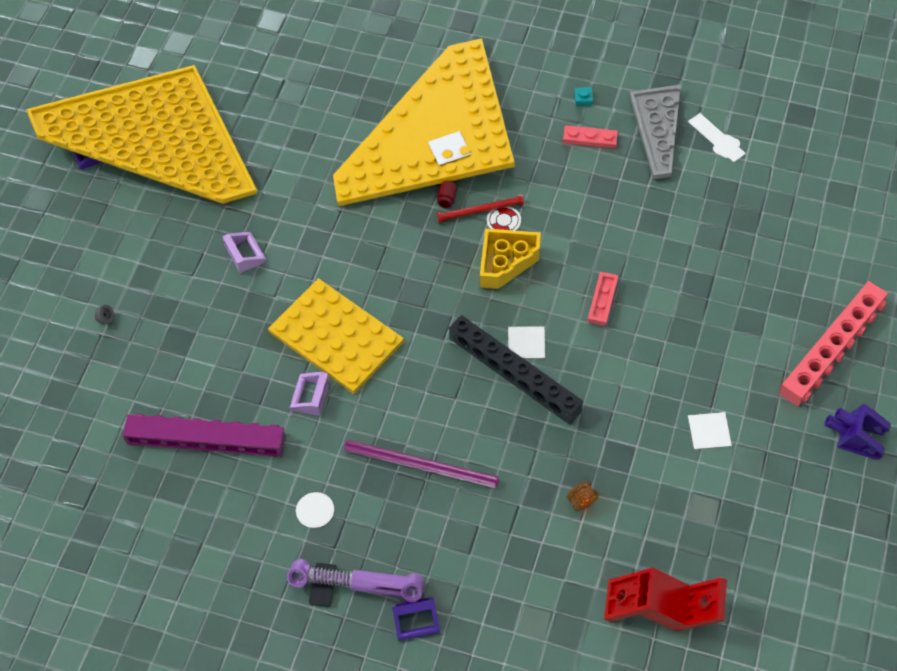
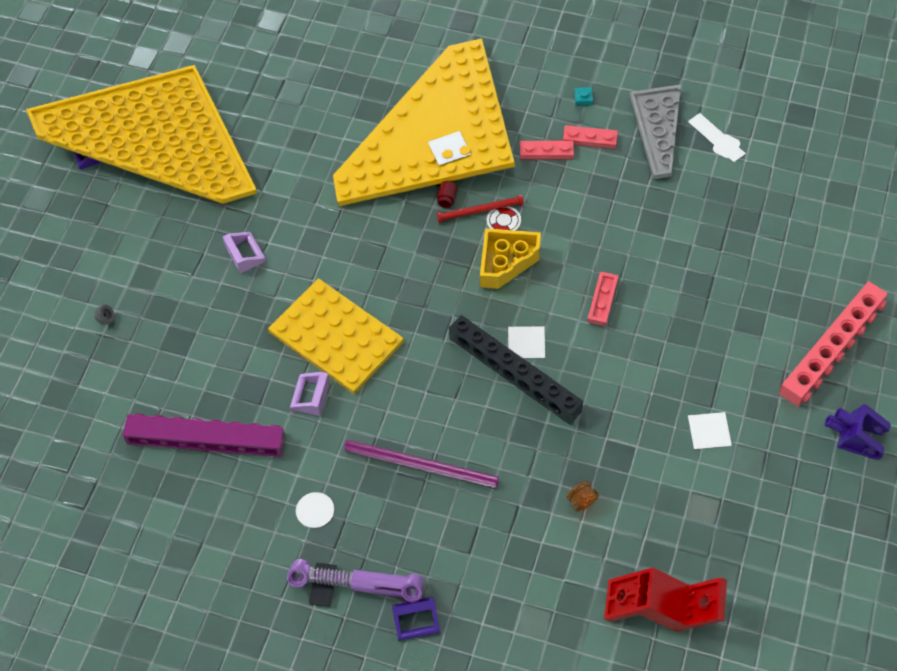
(546, 150): none -> coral plate

